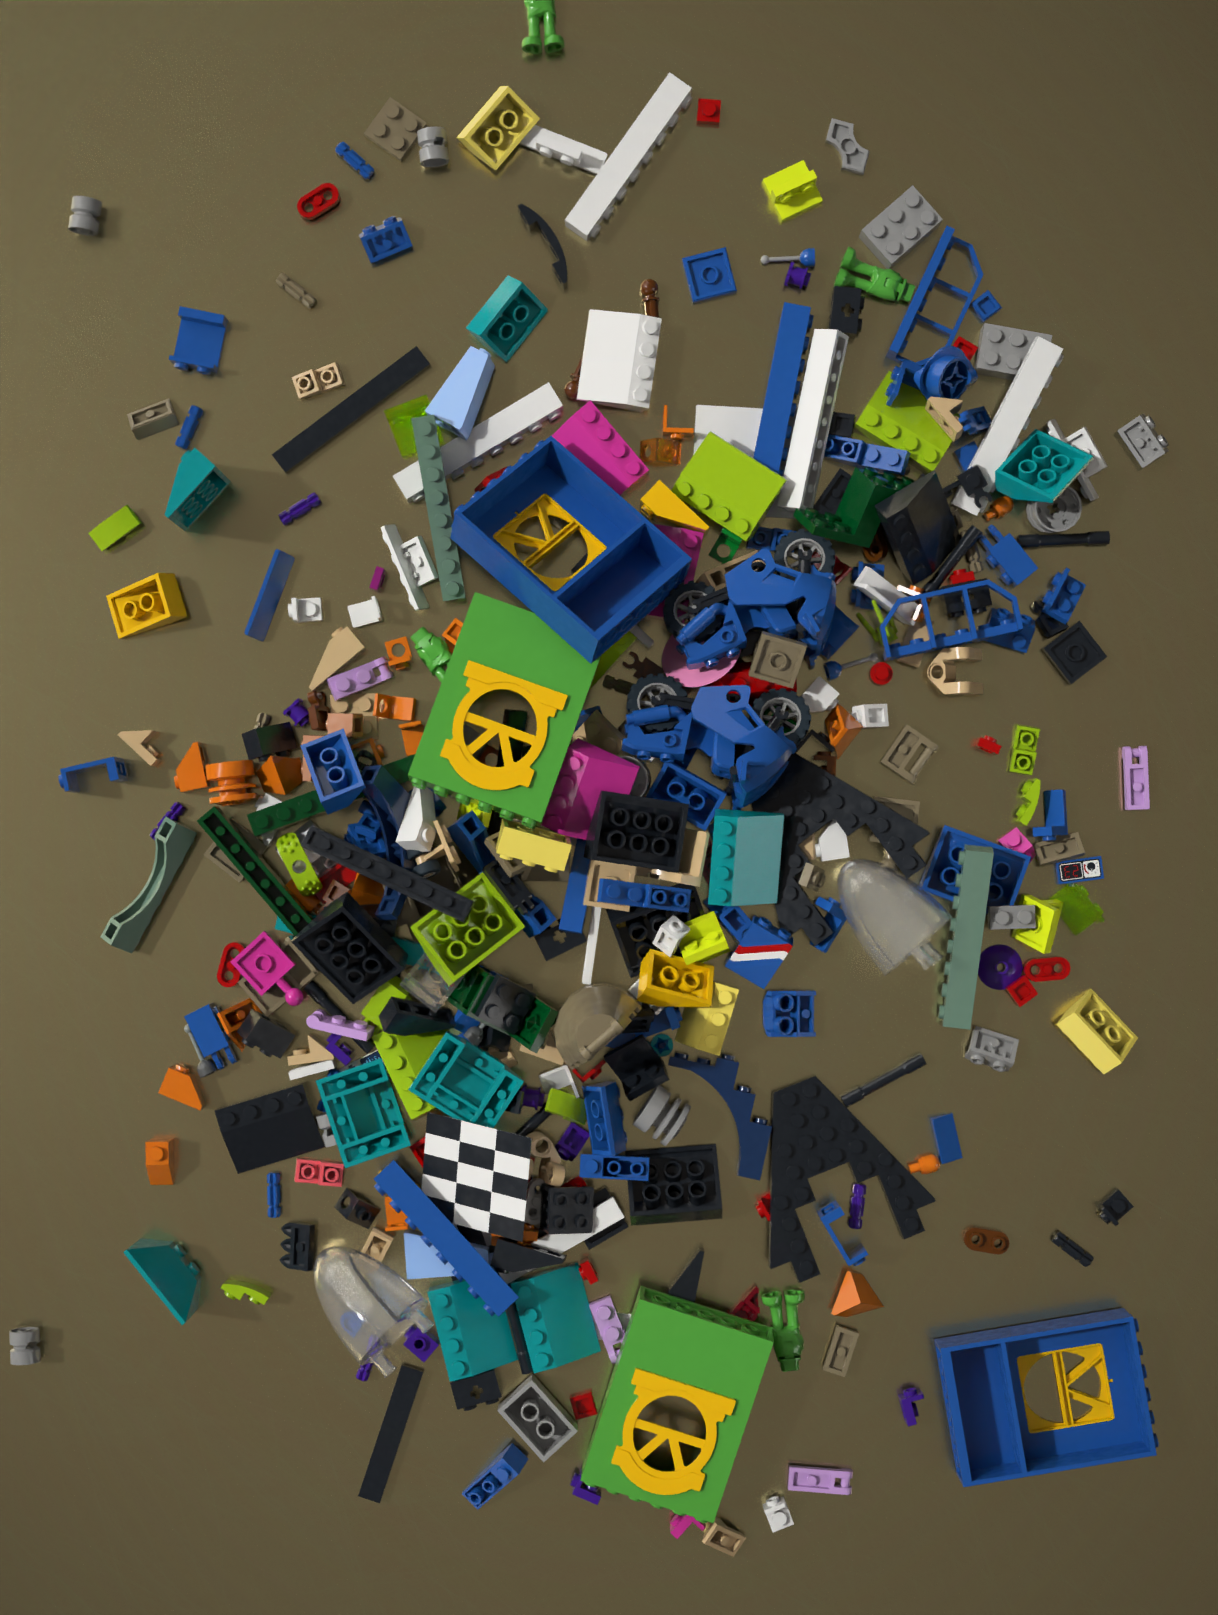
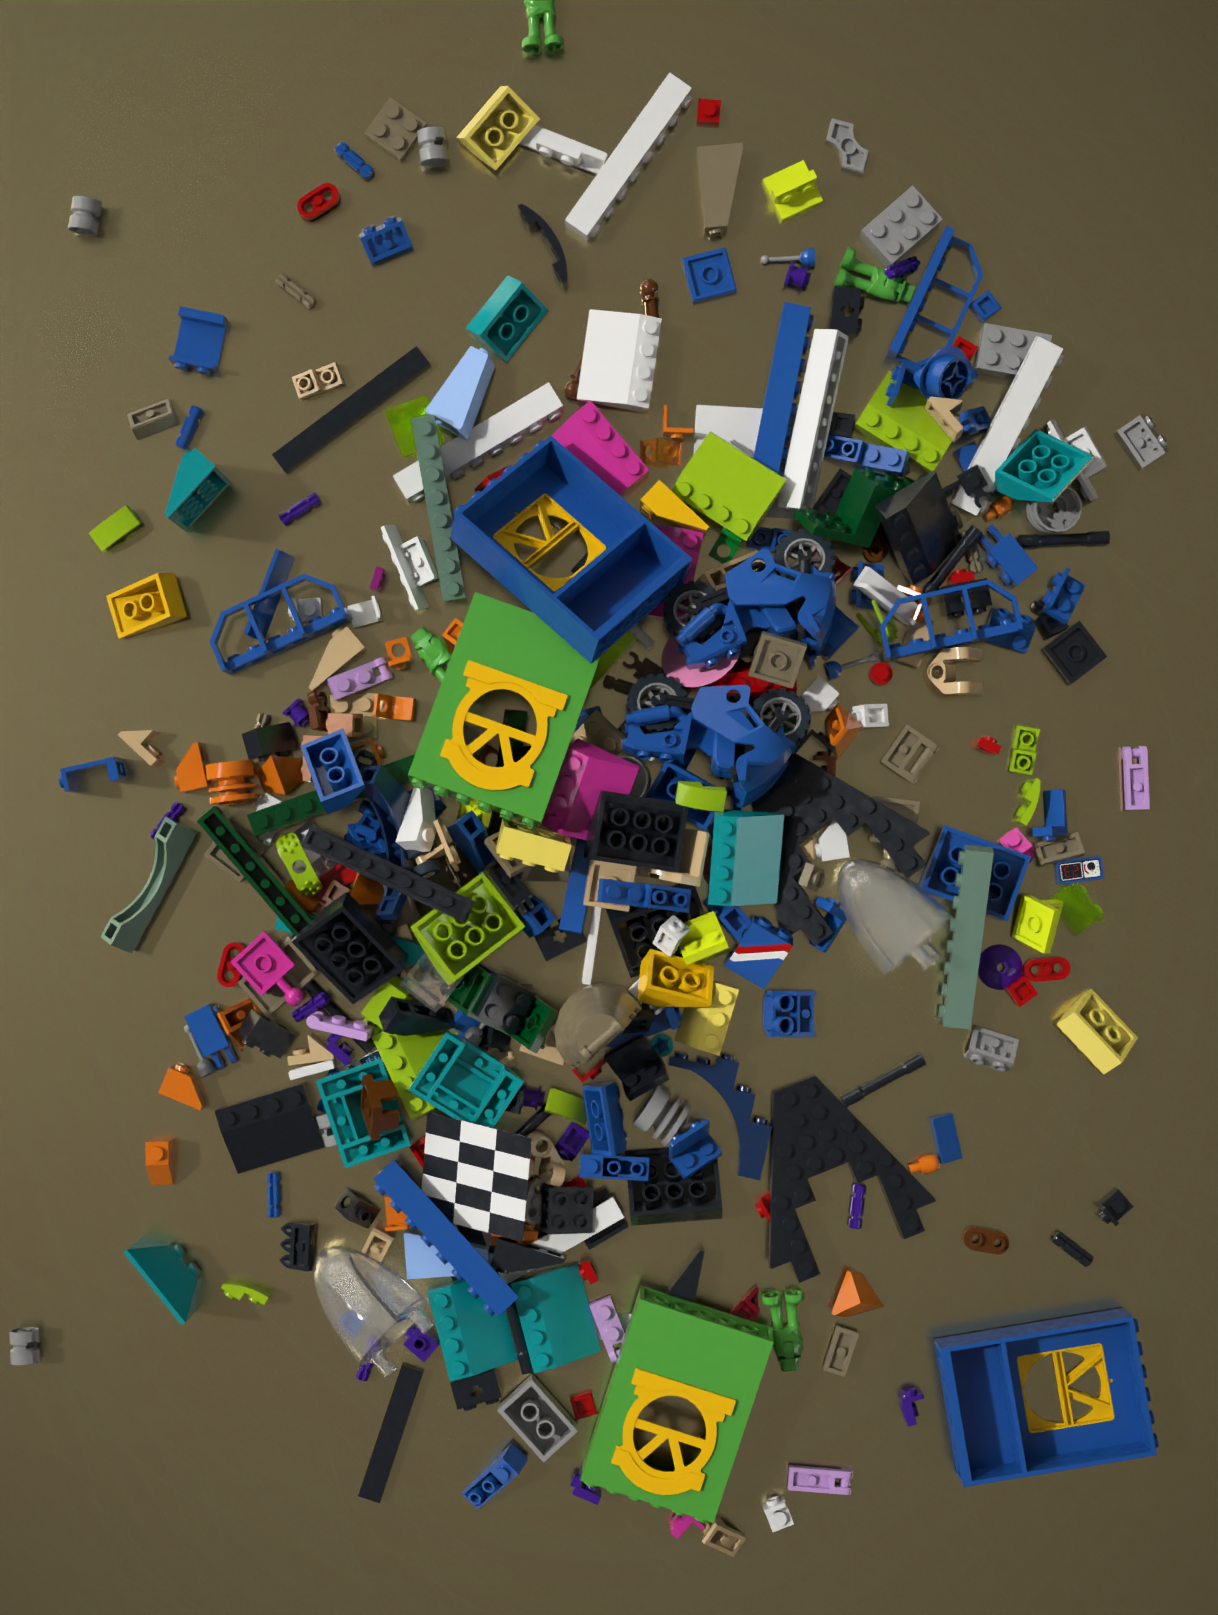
(276, 643): none -> blue plate
(310, 1007): none -> dark purple axle
(319, 1172): coral slope -> none
(371, 1097): none -> reddish brown panel
(412, 735): orange bracket -> none
(557, 1079): white bracket -> none
(693, 1149): none -> blue bracket
(700, 797): none -> lime slope
(718, 178): none -> dark tan slope
(829, 1214): blue panel -> none
(902, 267): none -> dark purple axle
(1011, 917): light grey plate -> none

